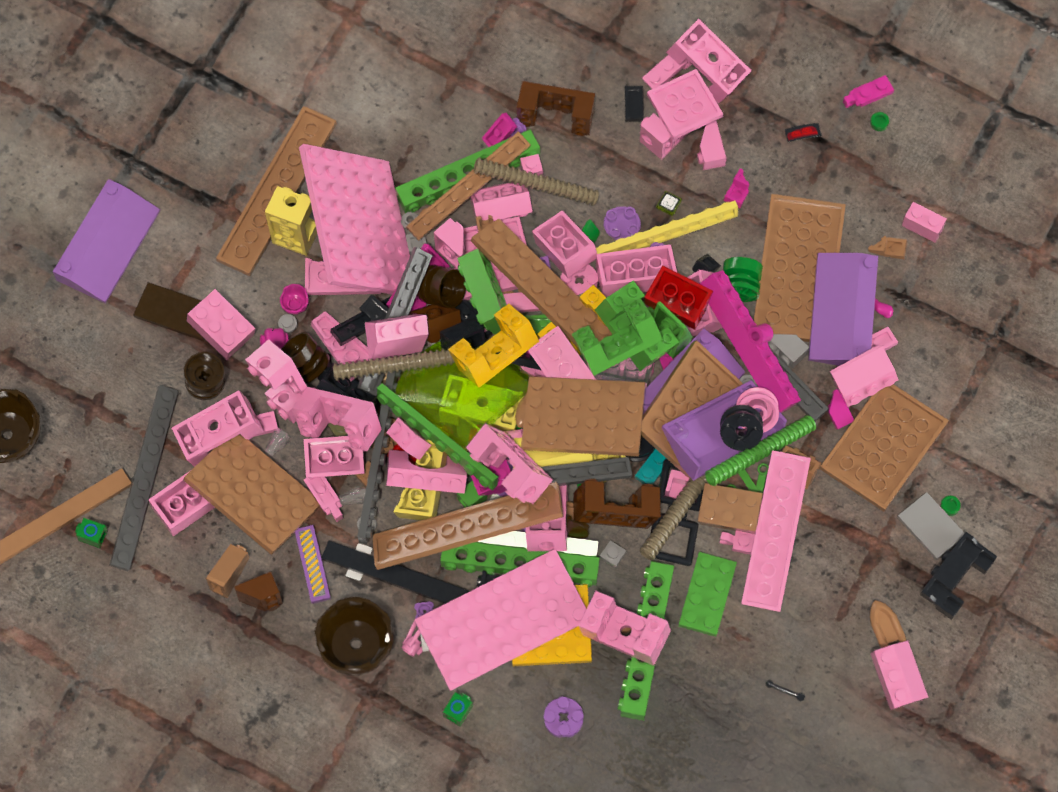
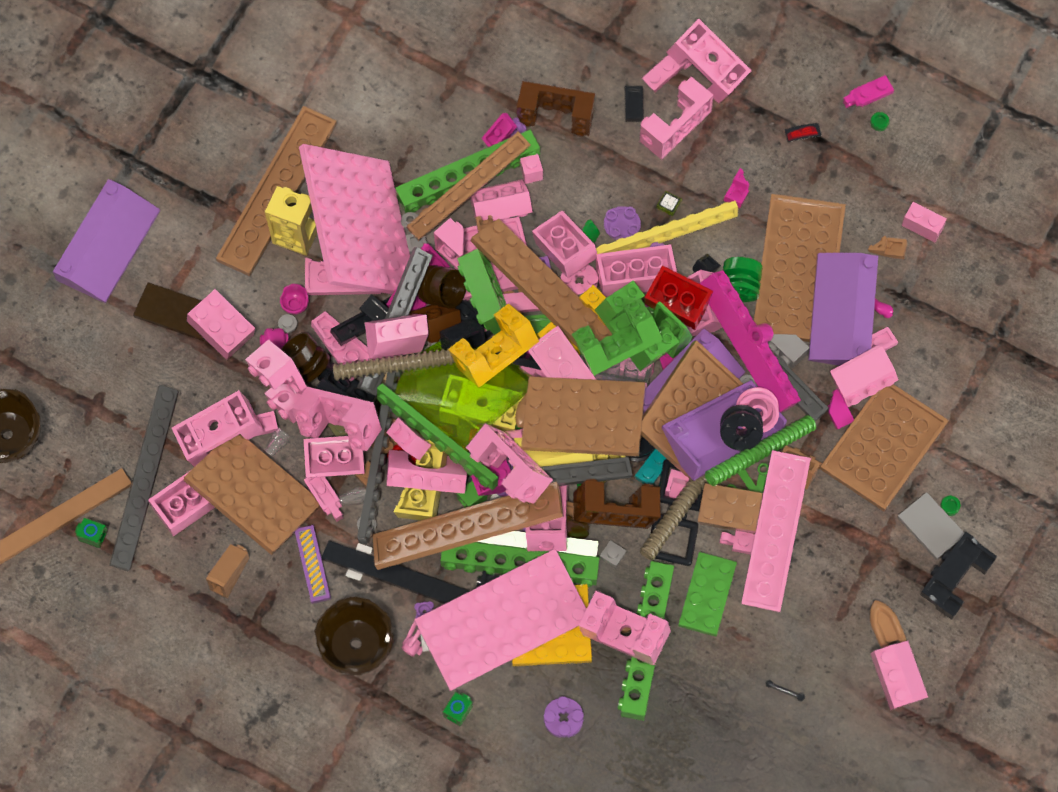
(208, 366): dark brown wheel -> none
(260, 593): reddish brown slope -> none
(535, 181): dark tan piece -> none
(684, 104): bright pink plate -> none
(711, 148): bright pink slope -> none

